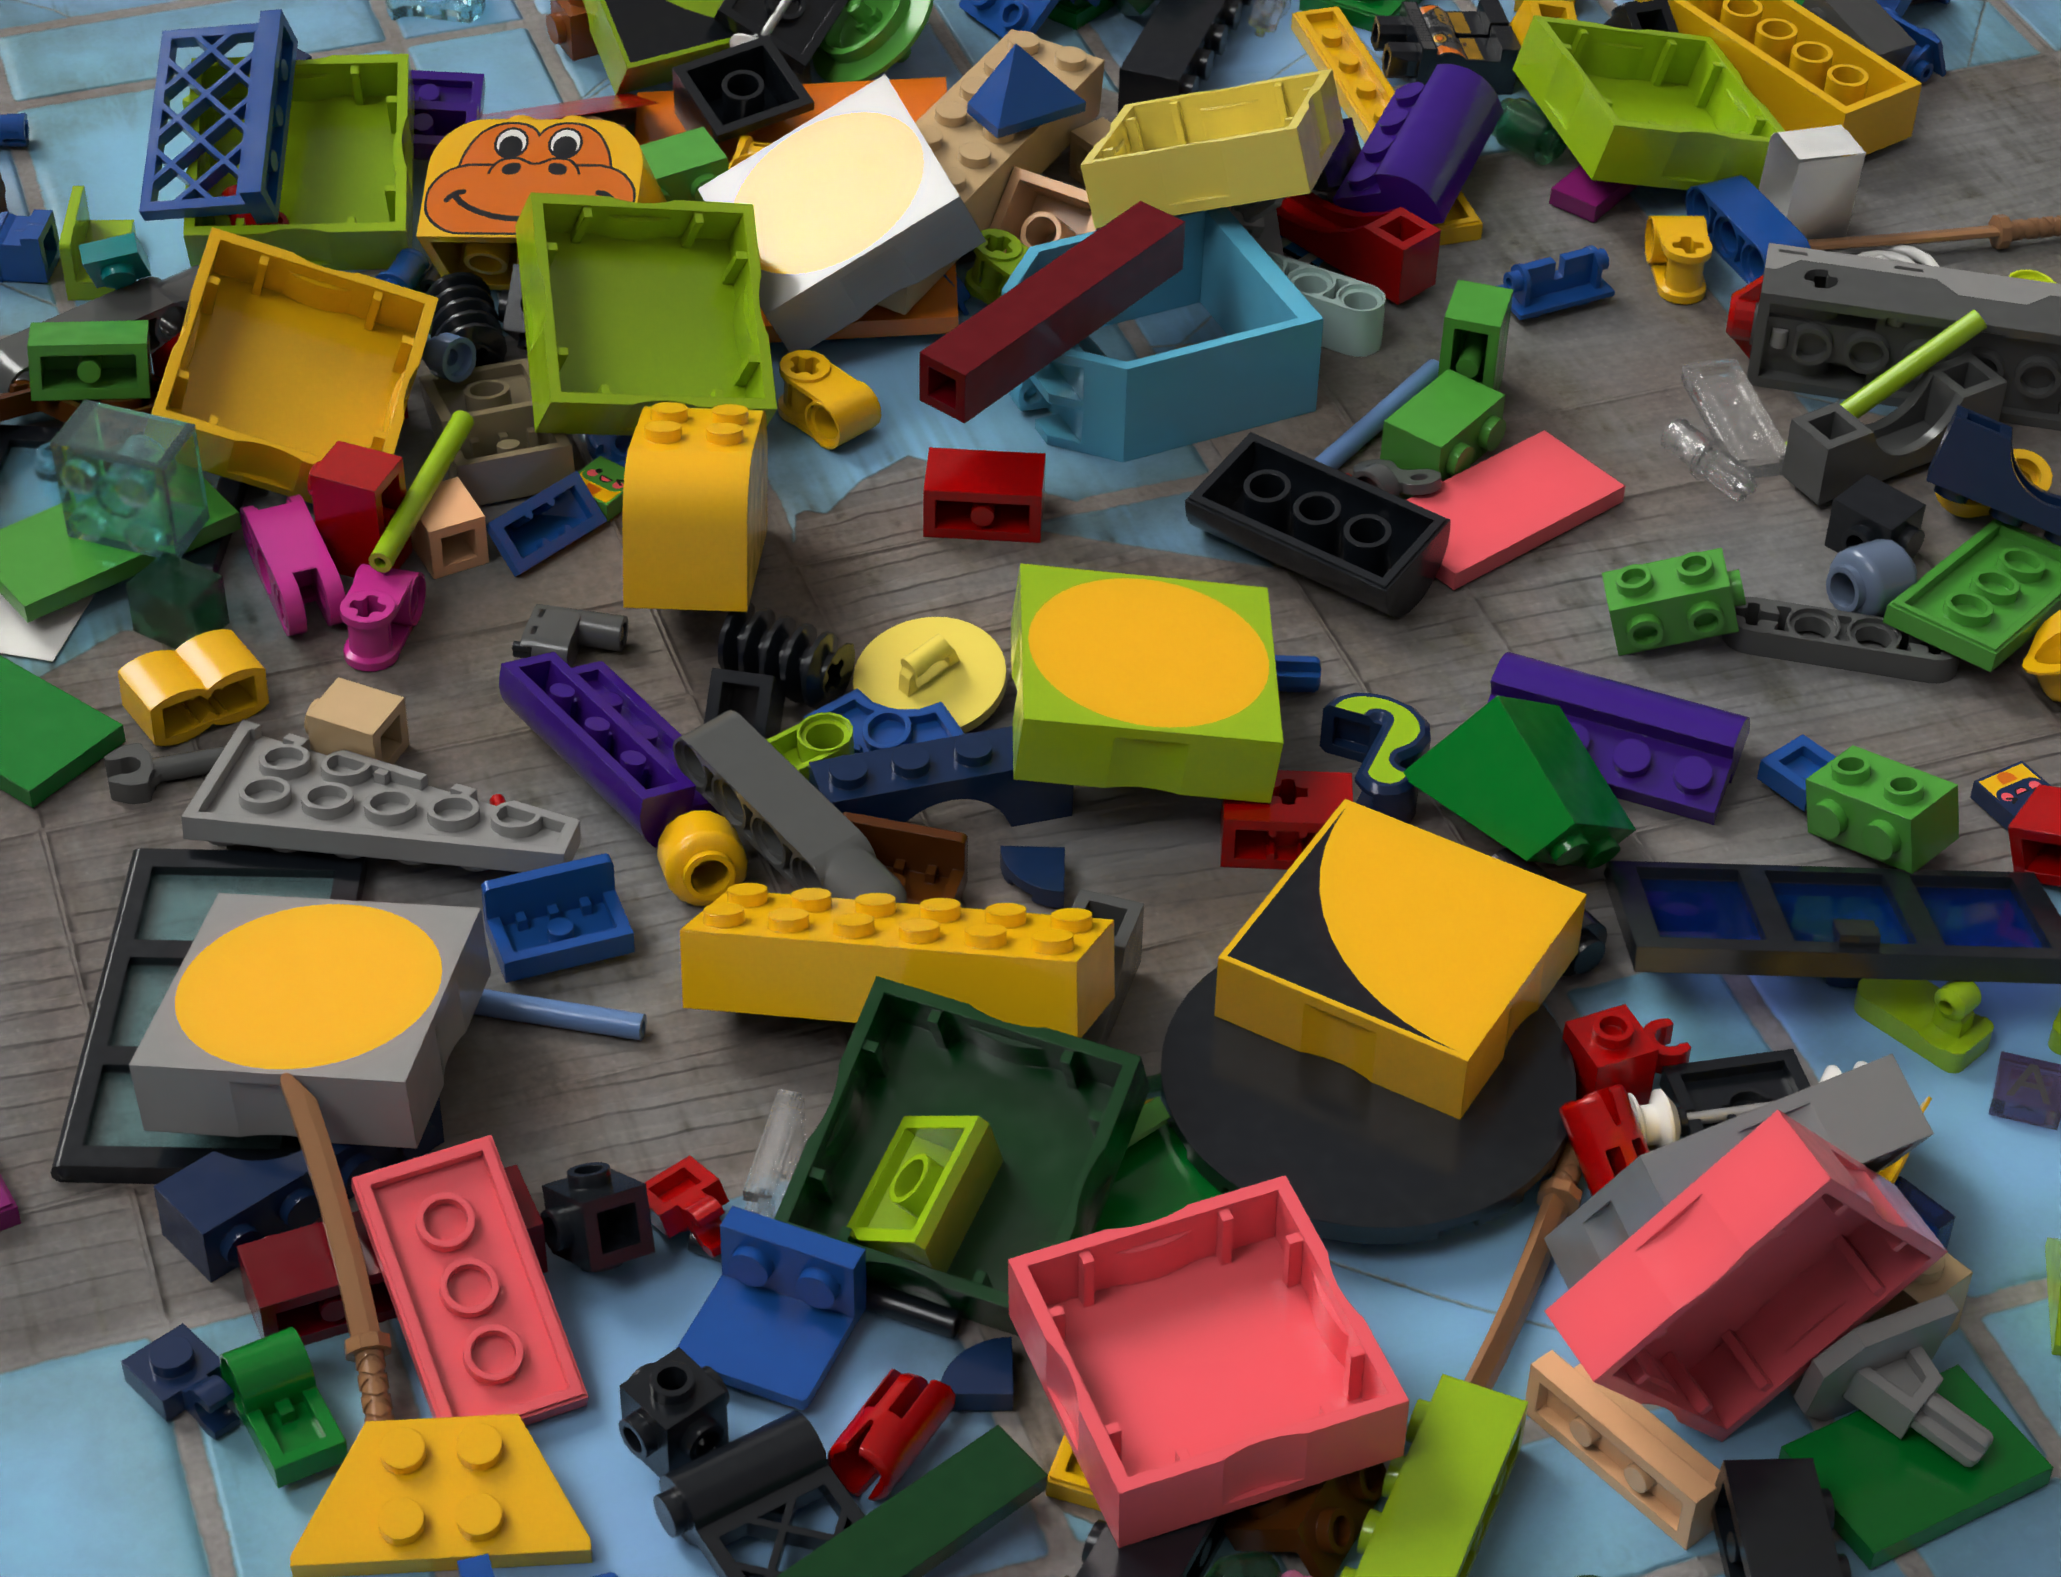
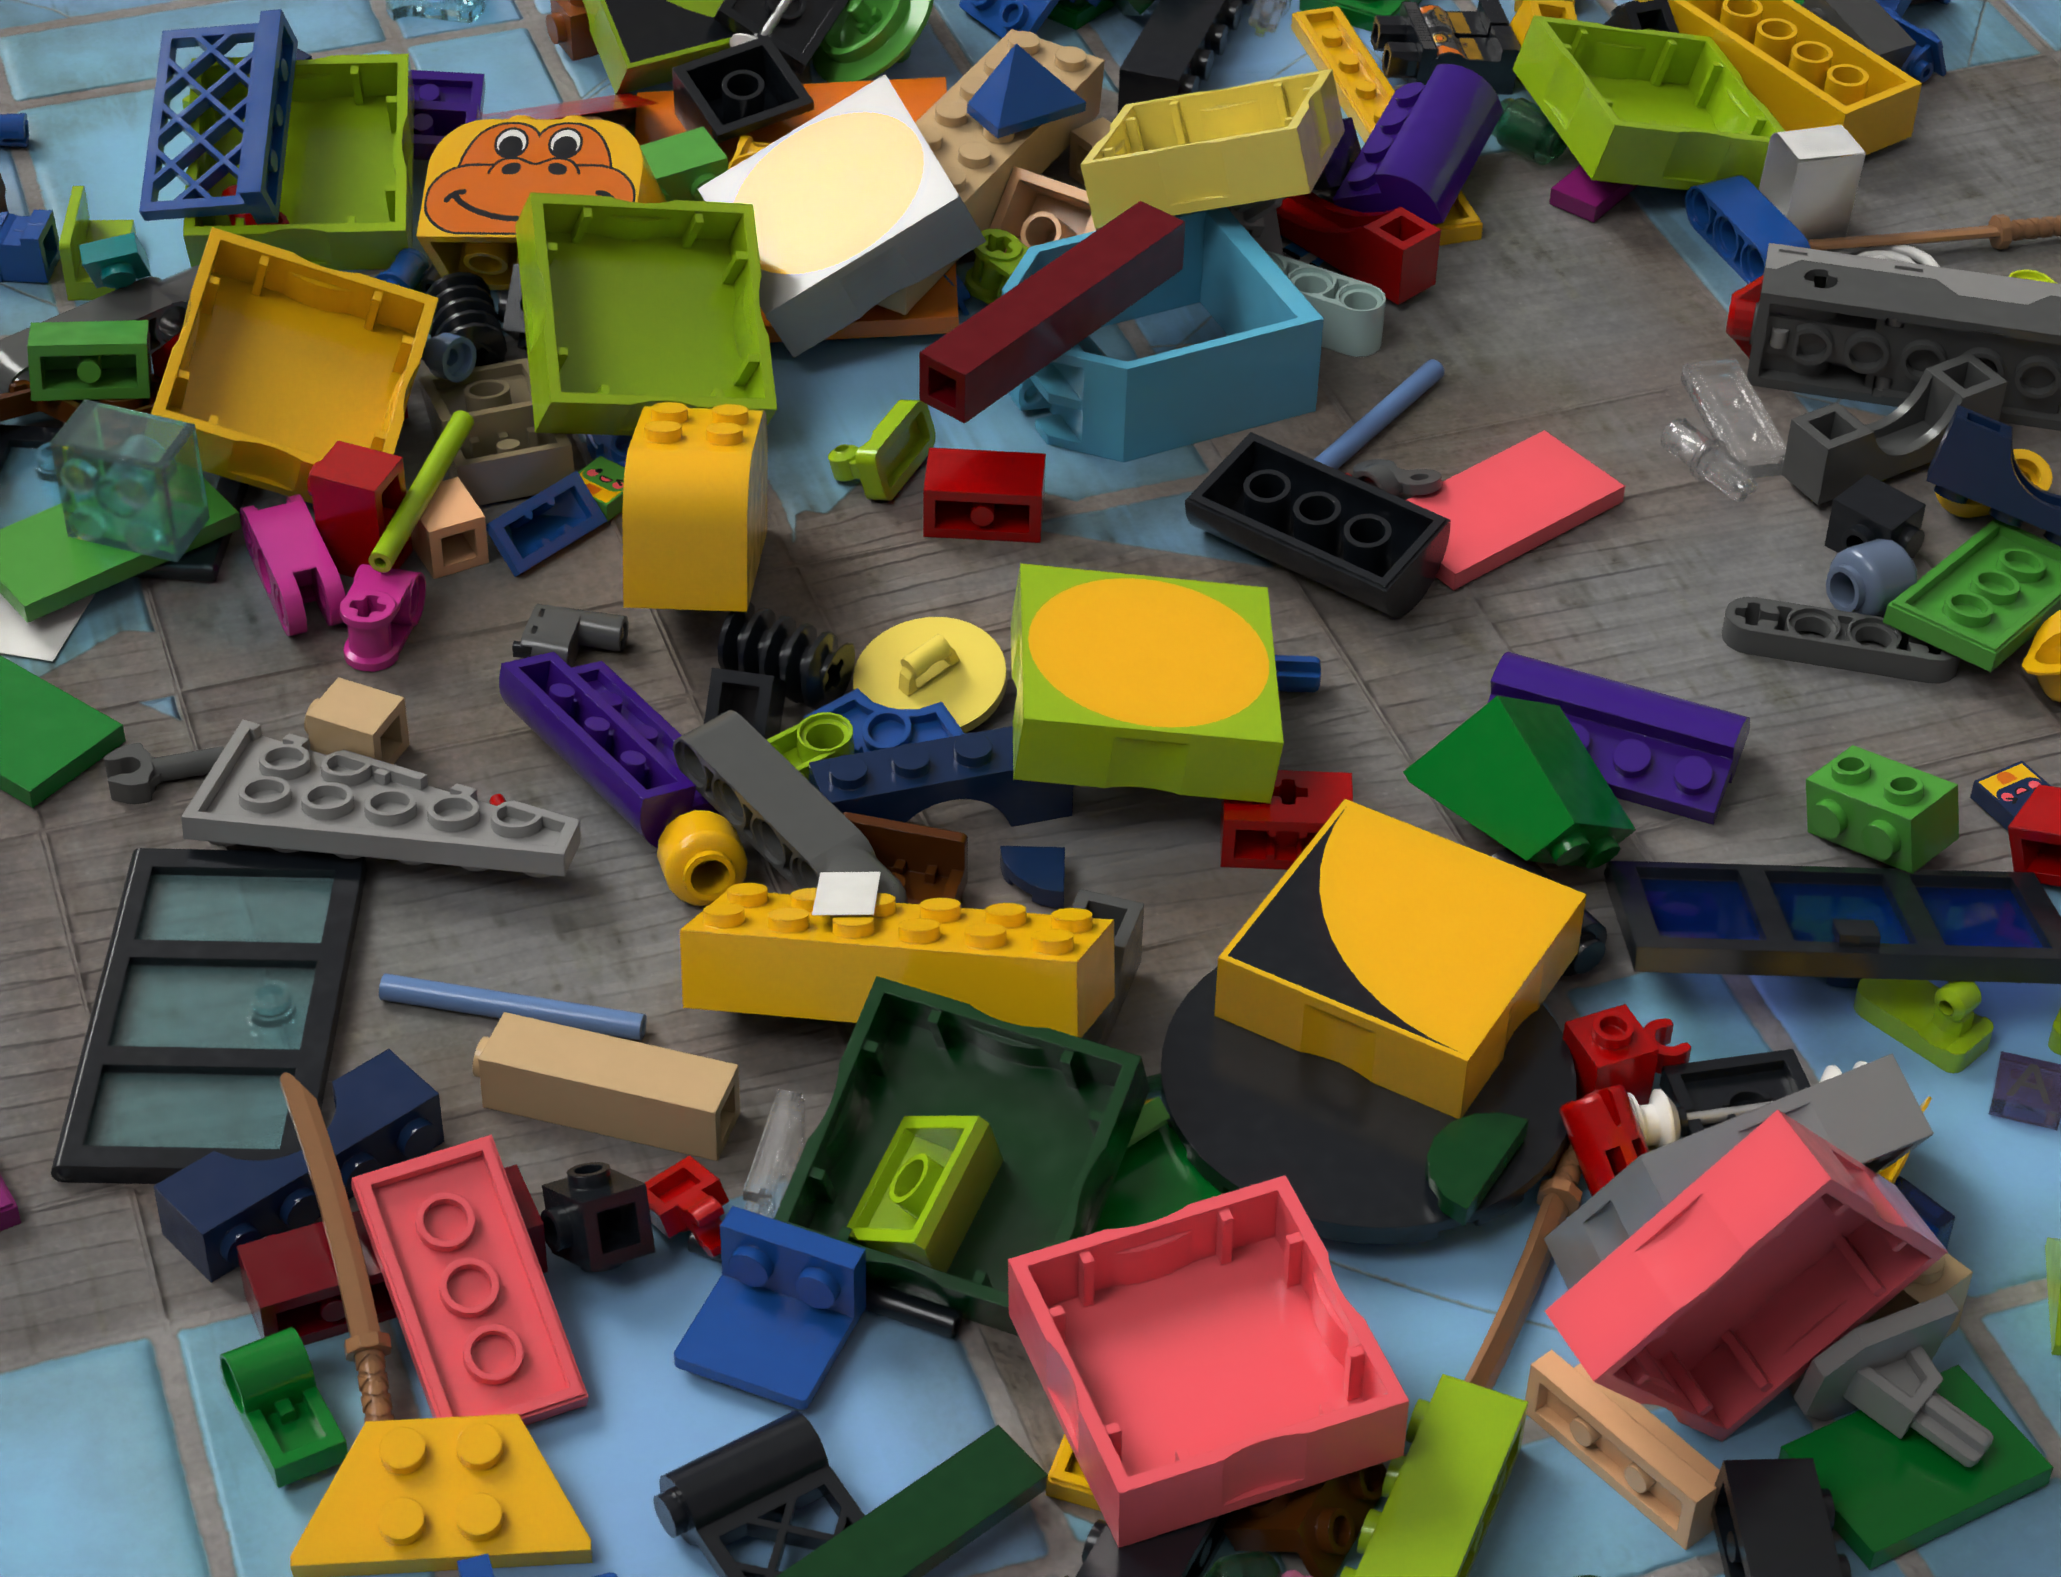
(176, 600): clear green brick -> none
(182, 1375): dark blue plate -> none
(192, 687): yellow brick -> none
(326, 989): tile -> none
(555, 917): blue bracket -> none
(608, 1085): none -> tan brick
(673, 1412): black brick -> none
(825, 399): yellow piece -> none
(846, 893): none -> white sticker
(889, 1432): red arm -> none
(891, 454): none -> lime piece
(982, 1376): dark blue tile -> none
(1386, 740): dark blue animal -> none
(1445, 426): bright green brick -> none
(1470, 1158): none -> dark green tile
(1476, 332): bright green brick -> none
(1544, 290): blue hinge -> none
(1673, 601): bright green brick -> none
(1677, 255): yellow piece -> none
(1790, 766): blue plate -> none
(1914, 364): lime piece -> none

